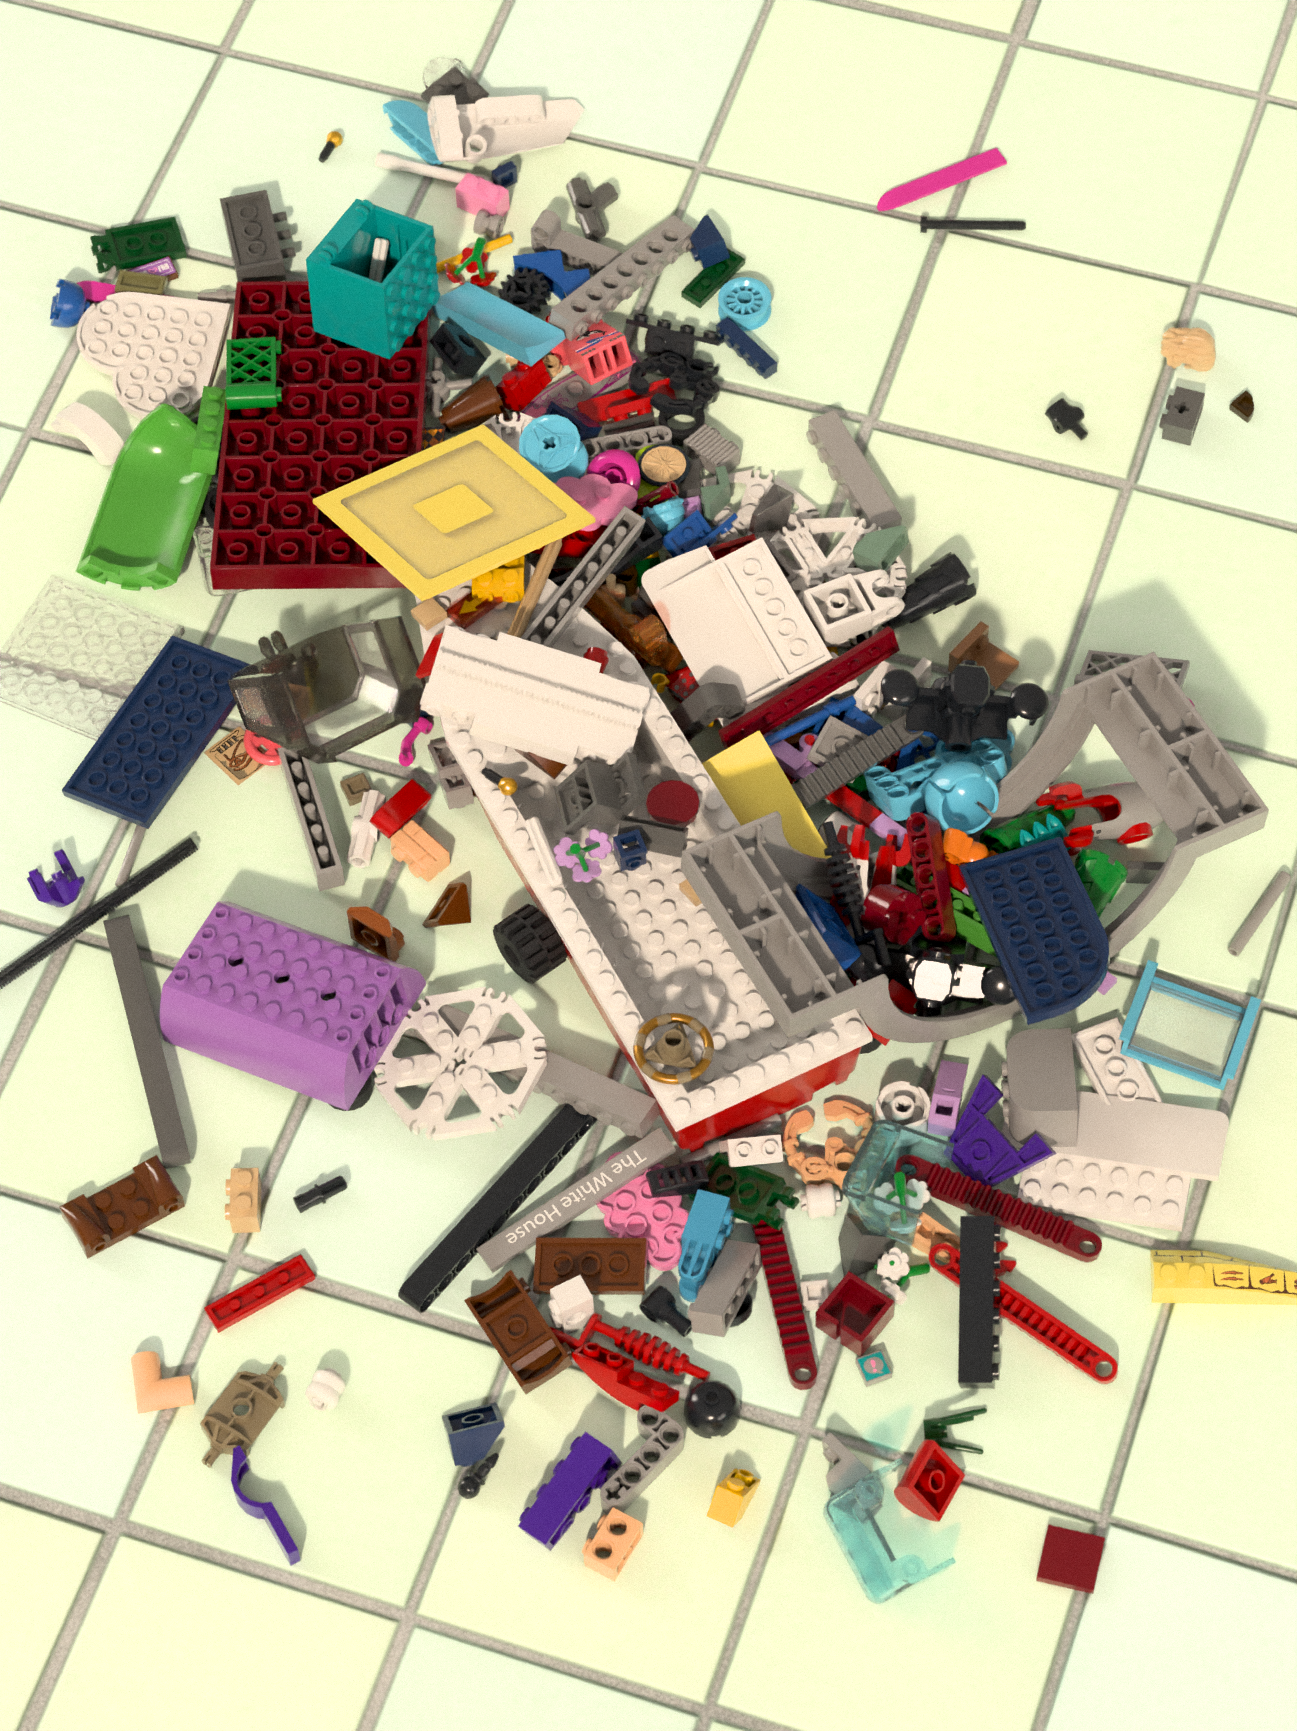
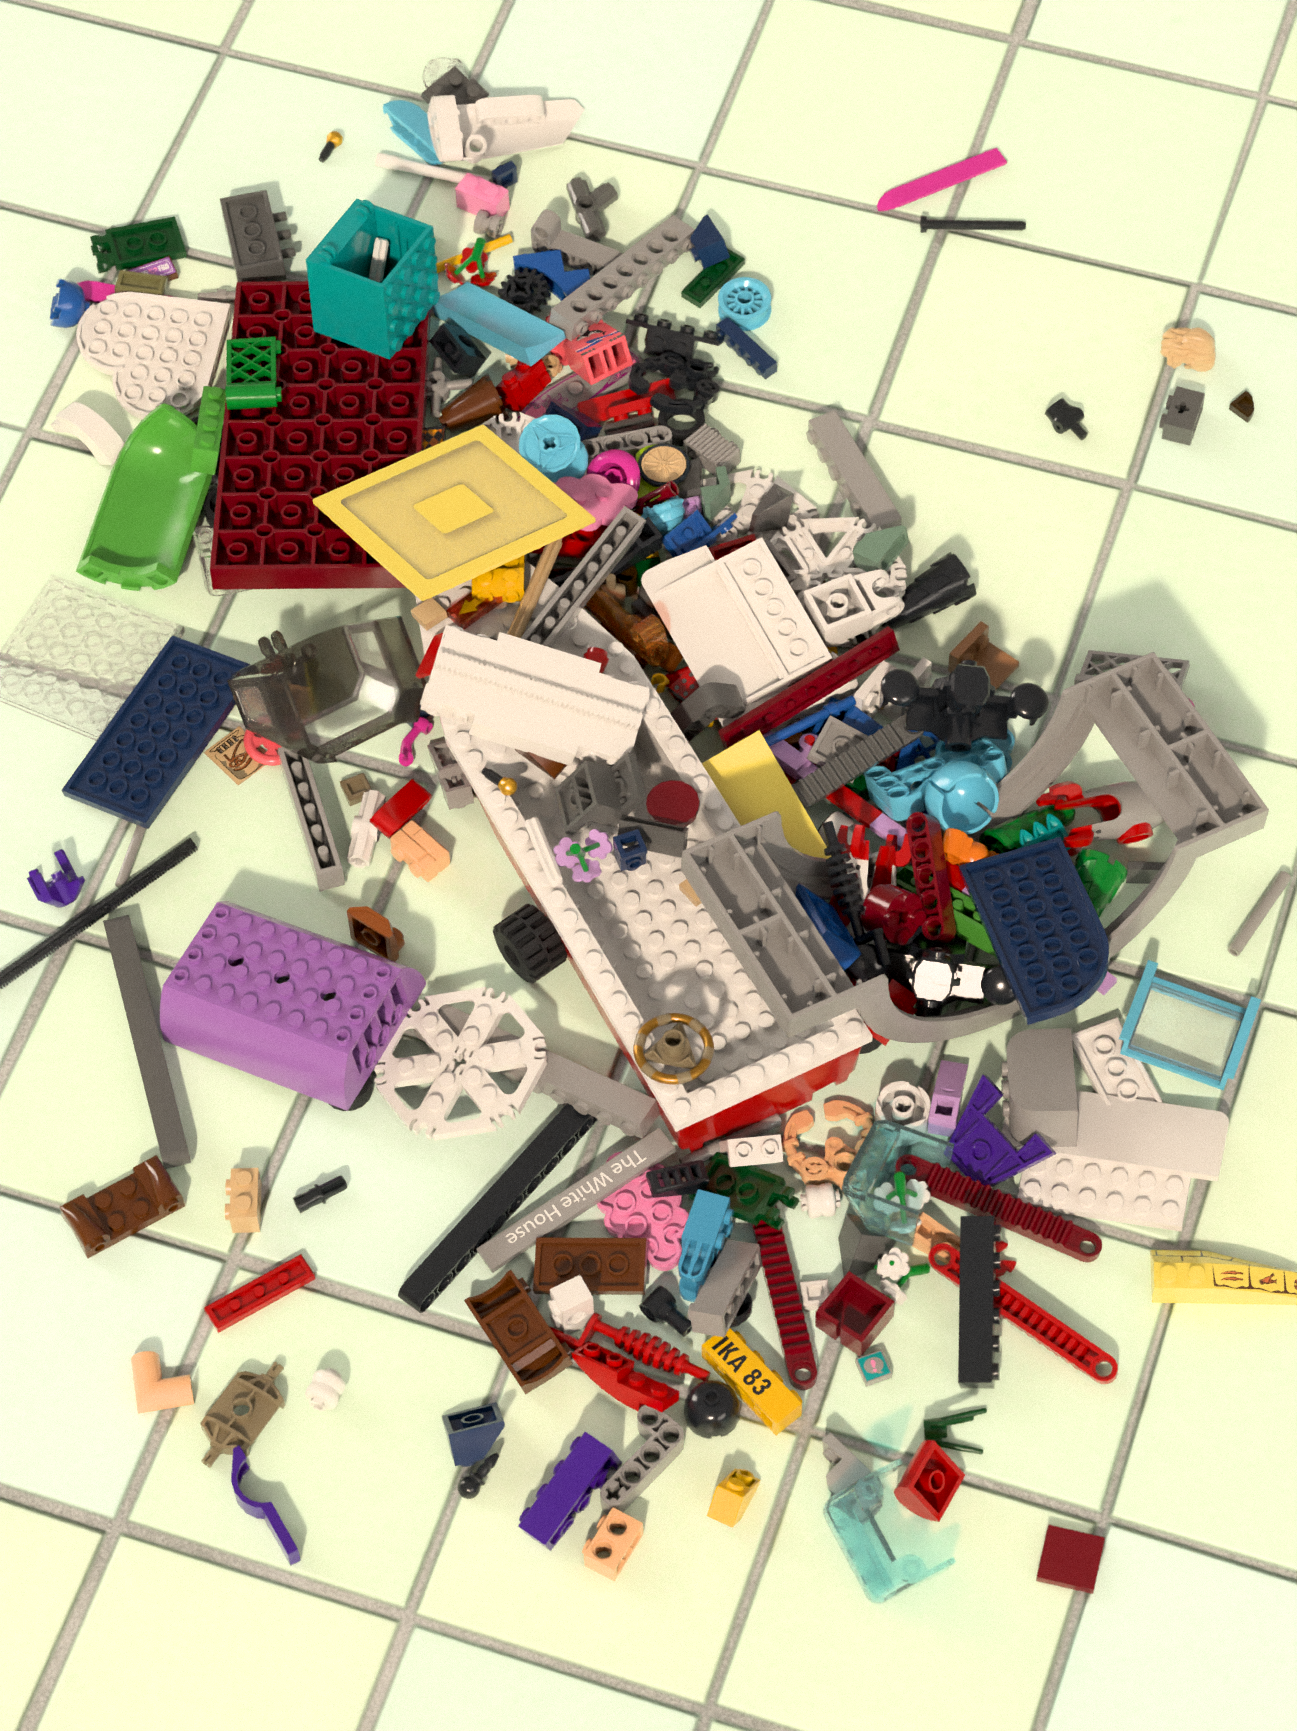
(450, 908): reddish brown slope -> none
(753, 1380): none -> yellow brick

